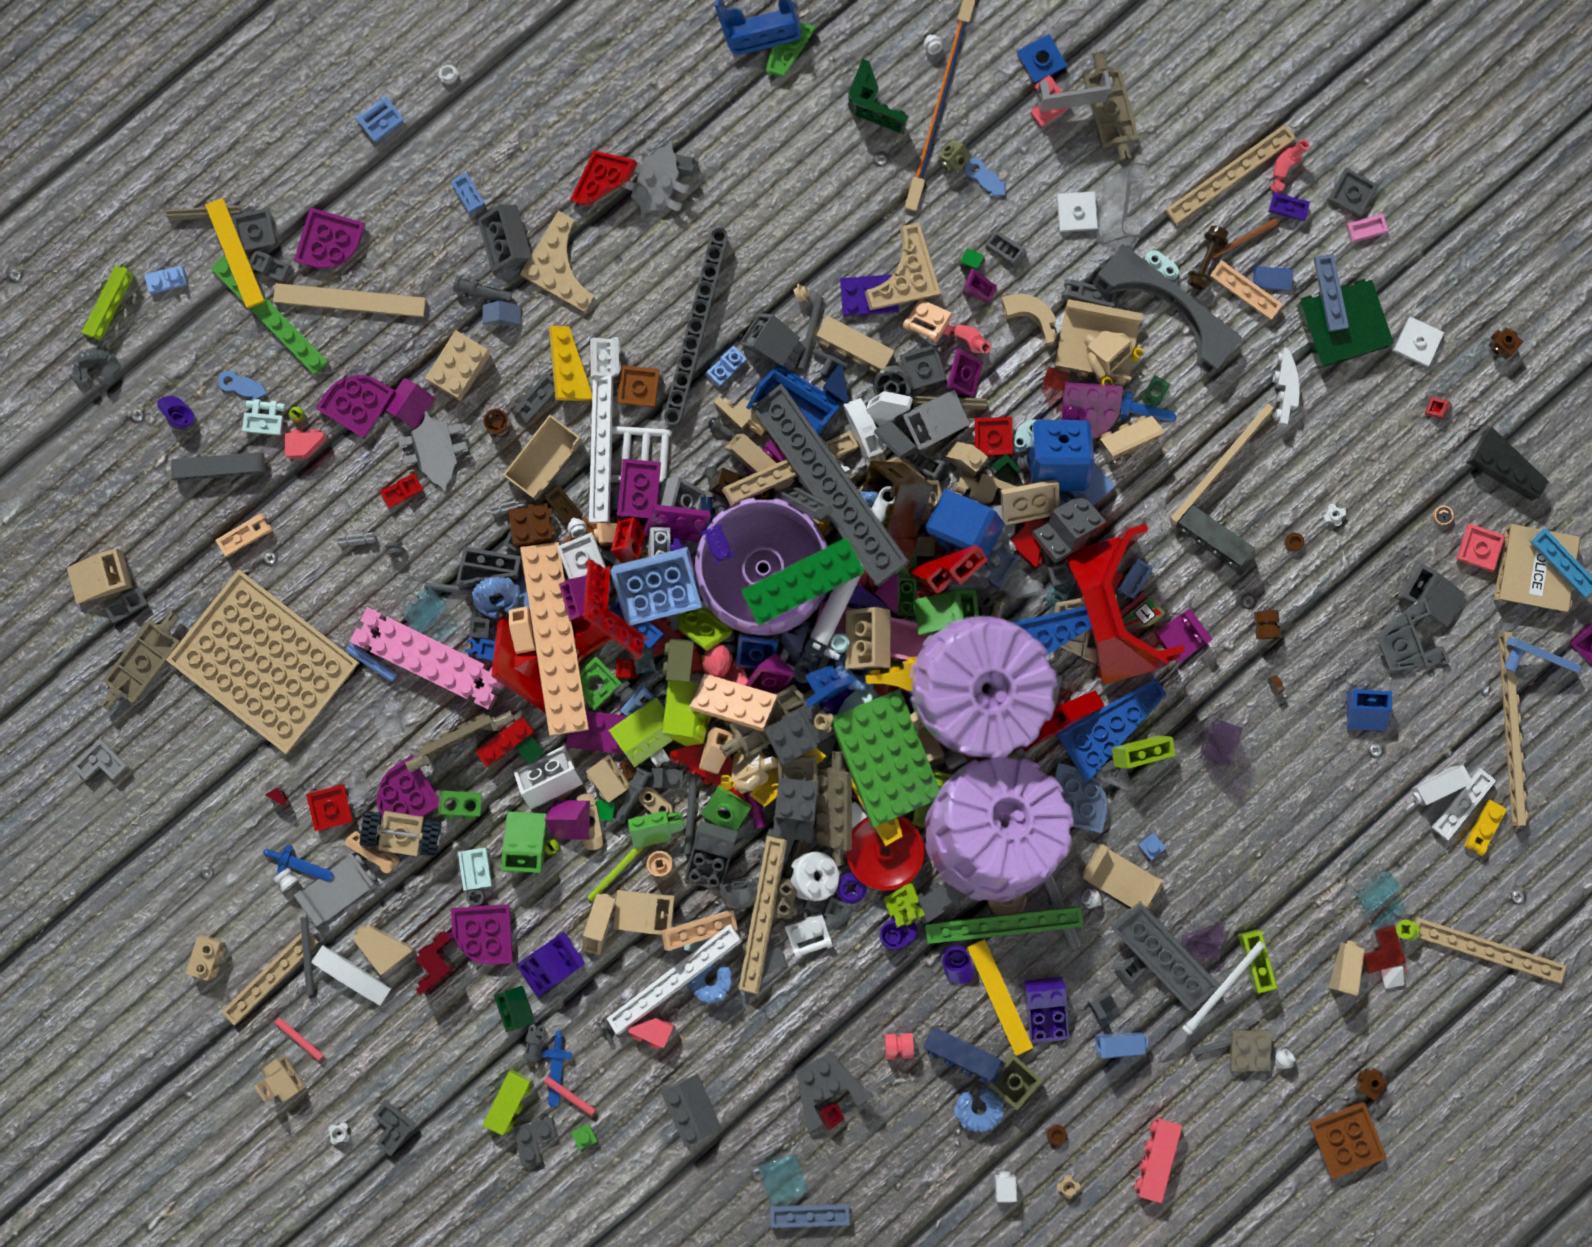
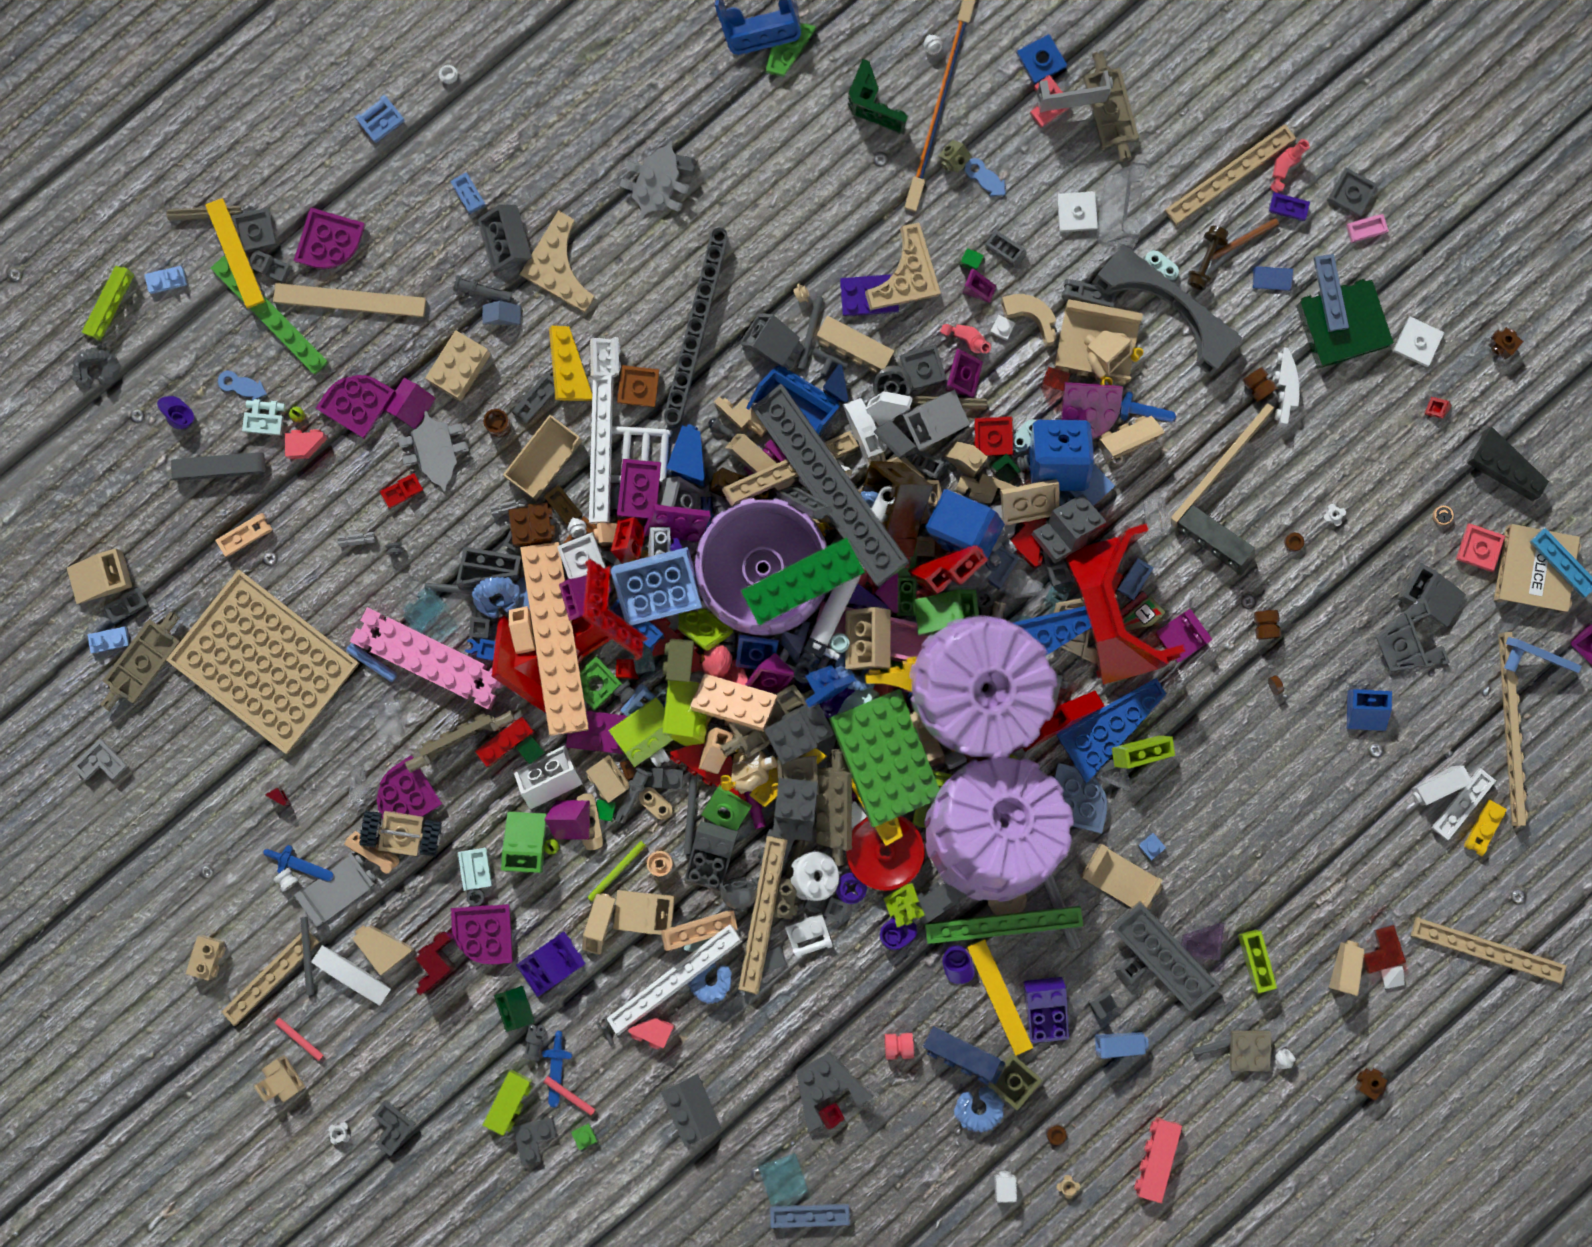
(108, 640): none -> light blue plate
(329, 807): red plate -> none
(459, 800): bright green brick -> none
(601, 176): red plate -> none
(654, 828): bright green hinge -> none
(687, 456): none -> blue slope
(718, 543): dark purple piece -> none
(726, 366): light blue slope -> none
(823, 721): tan plate -> none
(929, 315): light nougat plate -> none
(1002, 327): none -> white plate
(1091, 898): white plate -> none
(1158, 384): clear green brick -> none
(1182, 1035): white piece -> none
(1221, 742): clear purple slope -> none
(1246, 290): light nougat plate -> none
(1260, 384): none -> reddish brown wheel
(1347, 1140): dark orange plate -> none
(1377, 891): clear light blue brick -> none
(1412, 932): lime wheel -> none

